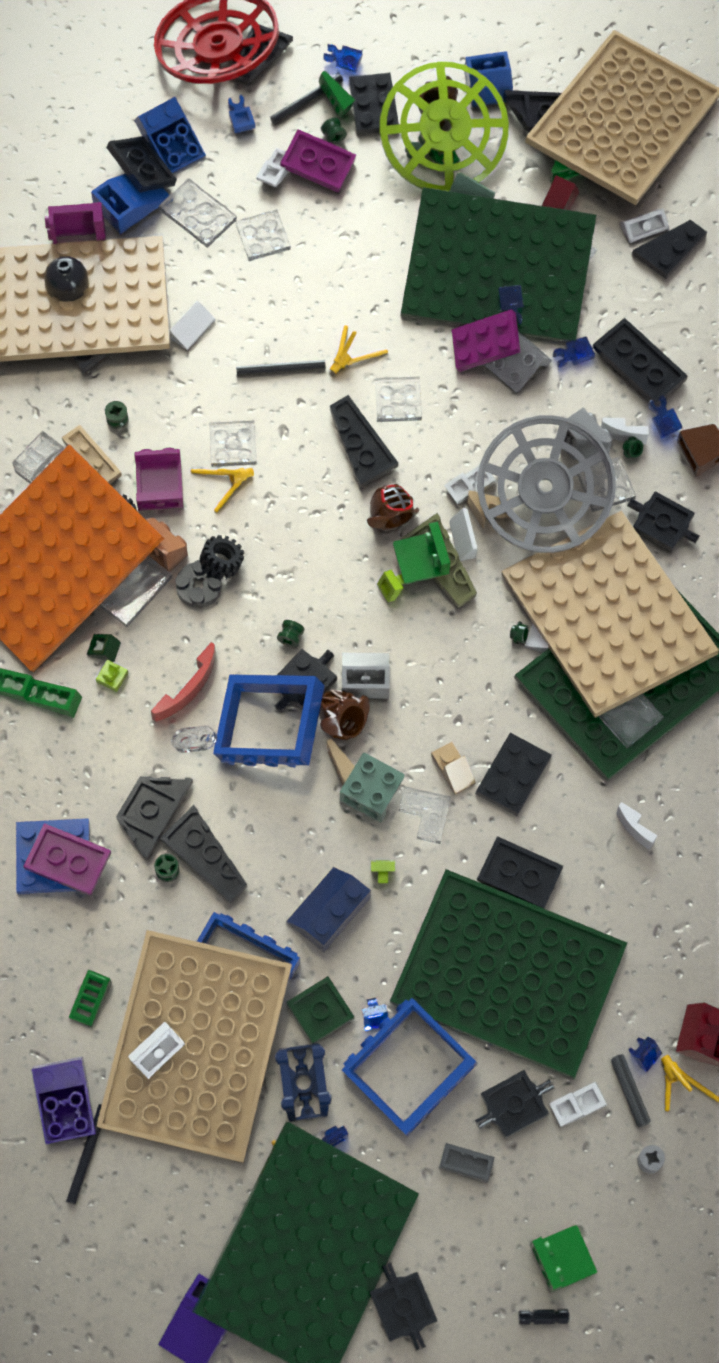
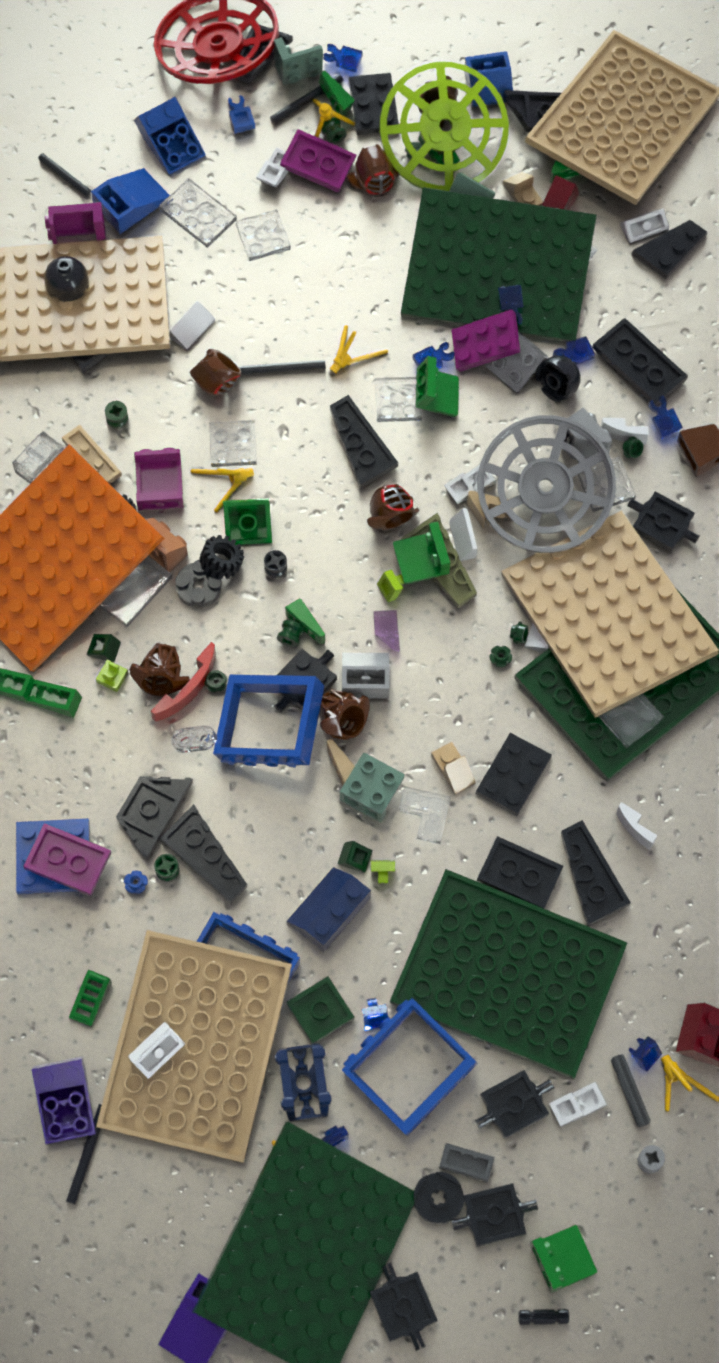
(64, 174): none -> black bar
(135, 888): none -> blue plate
(141, 163): black plate -> none
(159, 661): none -> reddish brown piece
(215, 373): none -> reddish brown piece
(216, 675): none -> dark green plate
(248, 521): none -> green slope
(276, 559): none -> black wheel
(297, 65): none -> sand green bracket
(298, 612): none -> green slope
(326, 114): none -> yellow plant
(355, 856): none -> dark green slope
(373, 166): none -> reddish brown piece
(387, 628): none -> clear purple slope
(436, 390): none -> green bracket
(439, 354): none -> clear blue plate
(443, 1212): none -> black plate
(494, 1215): none -> black plate
(496, 660): none -> dark green plate
(522, 190): none -> tan slope
(559, 377): none -> black cylinder
(594, 880): none -> black wing

